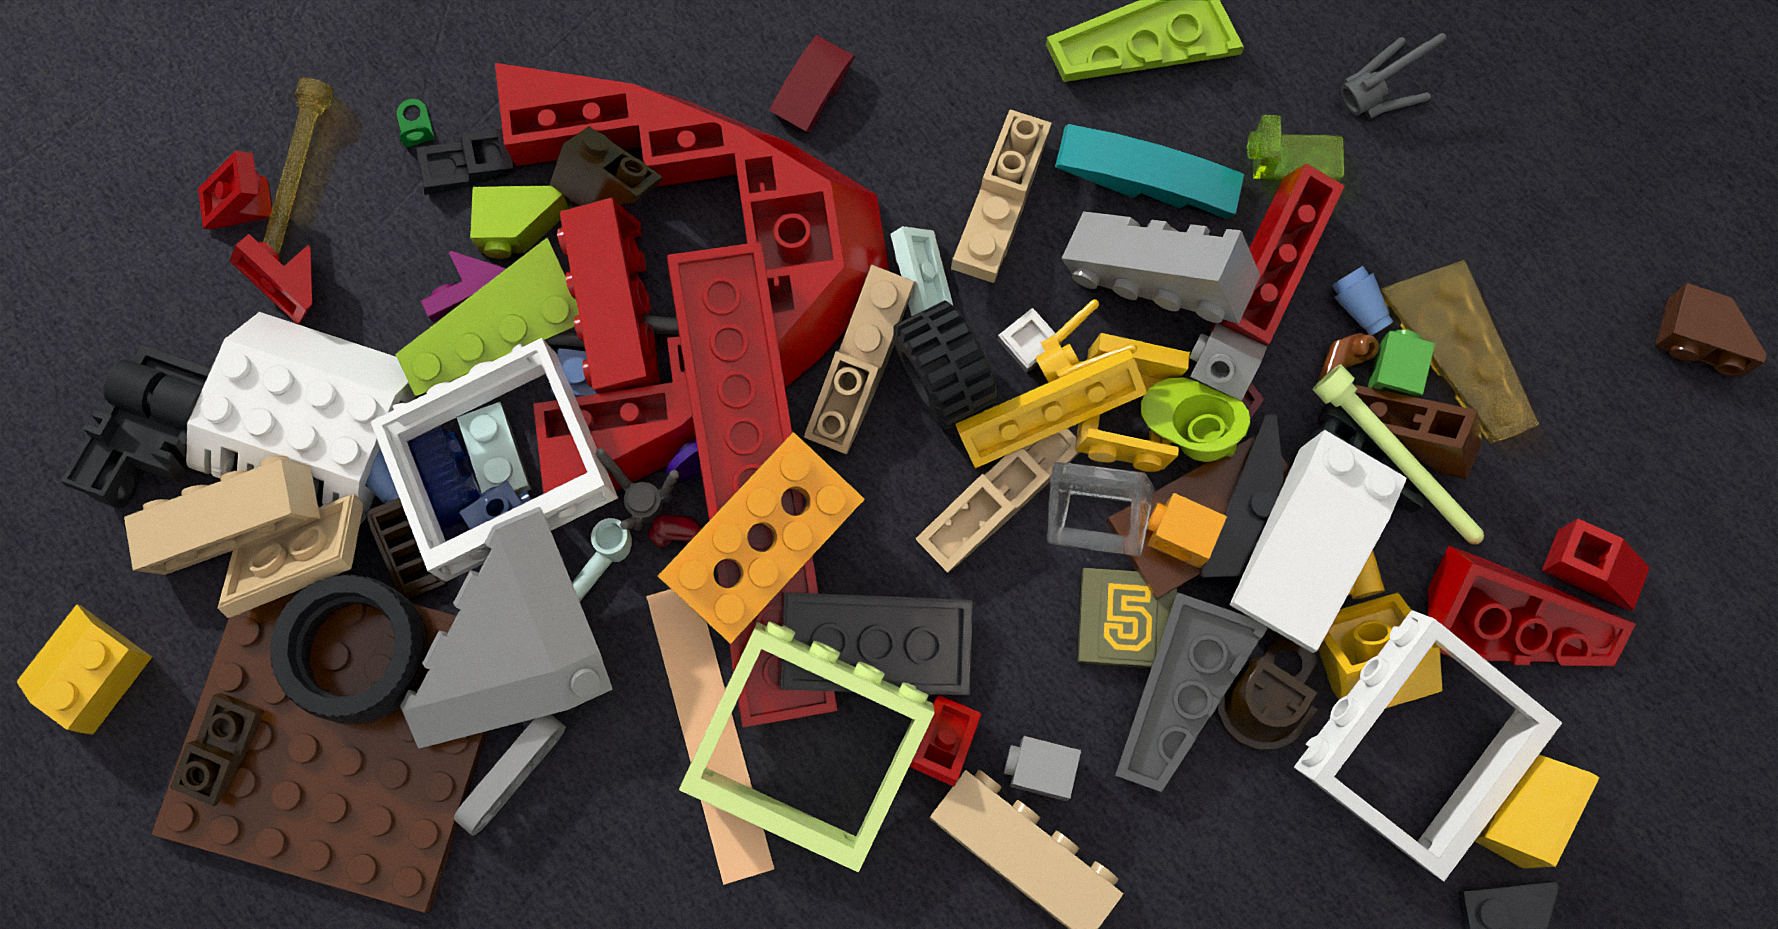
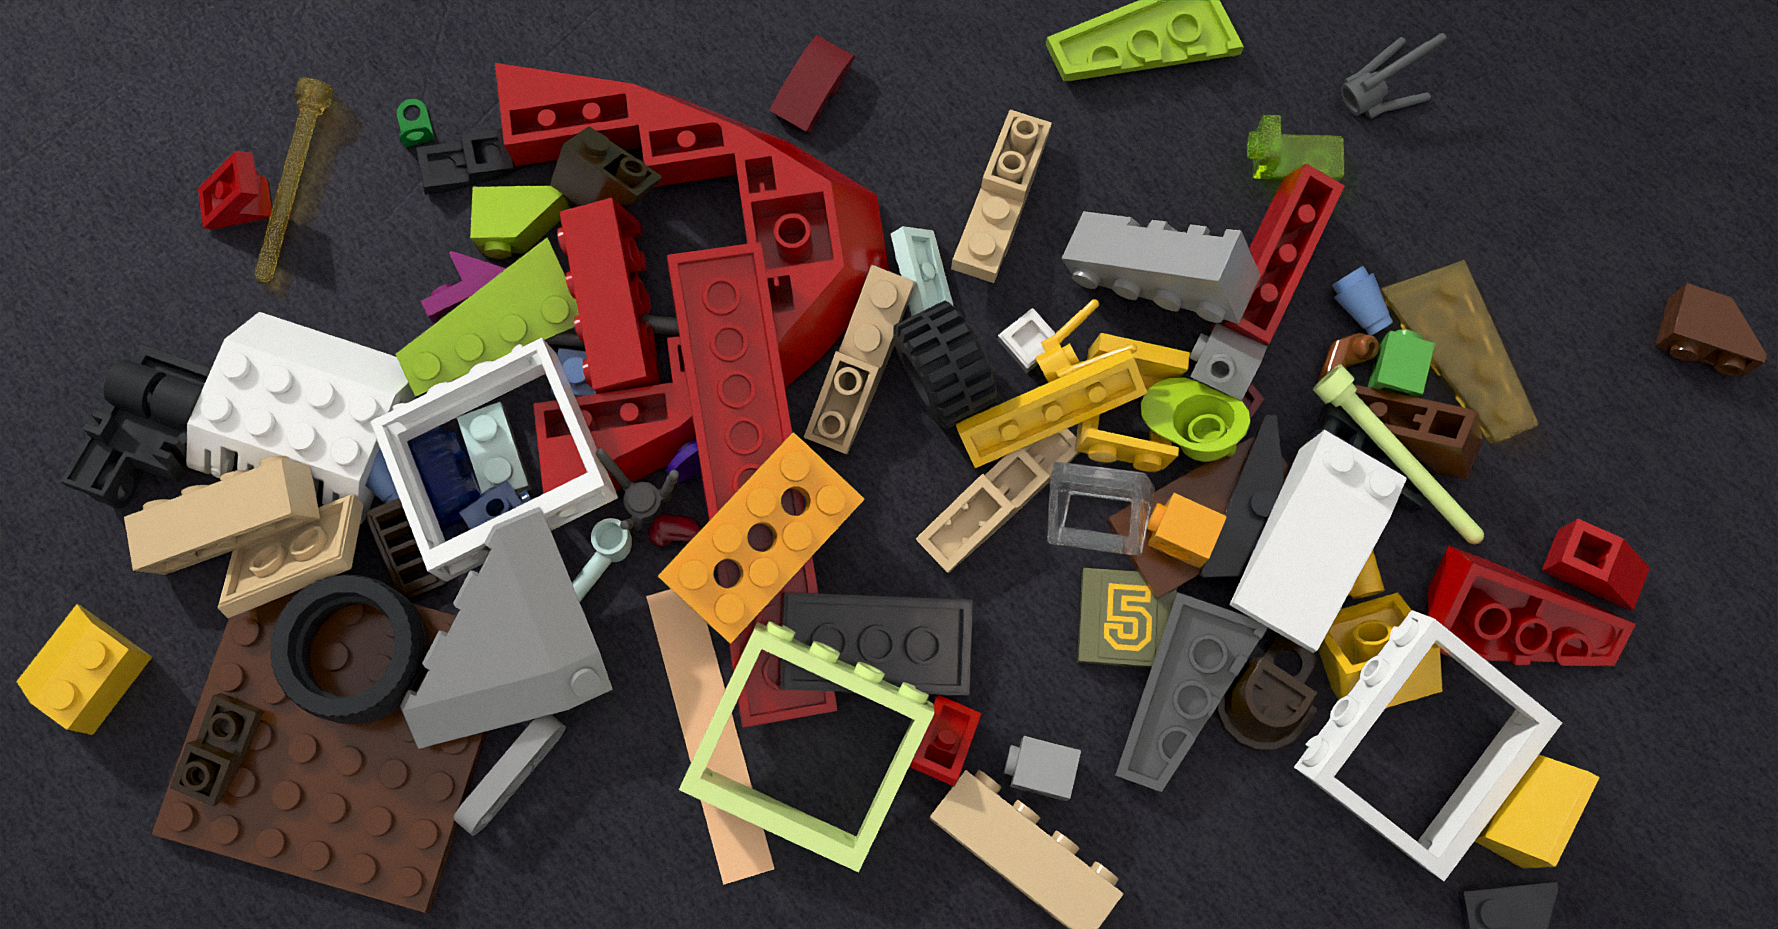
(284, 285): red slope -> none
(1149, 169): teal slope -> none

